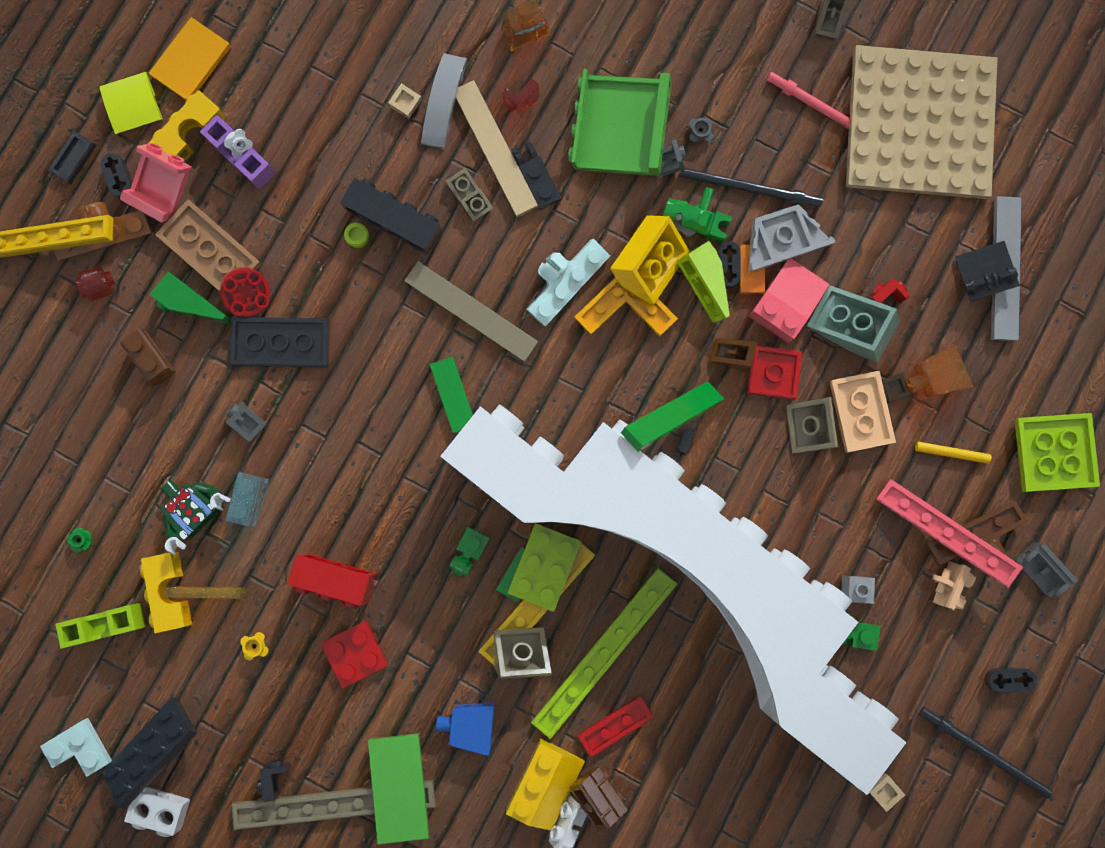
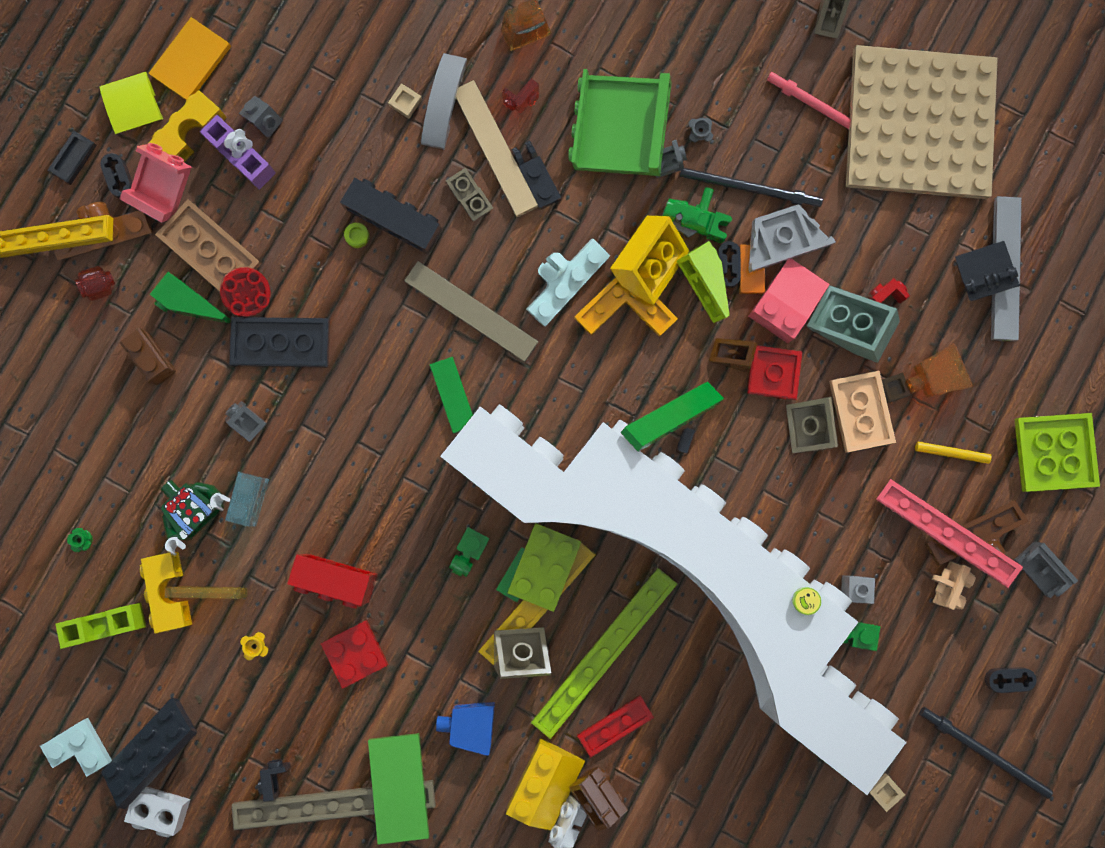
(261, 116): none -> dark grey bracket
(806, 600): none -> tile

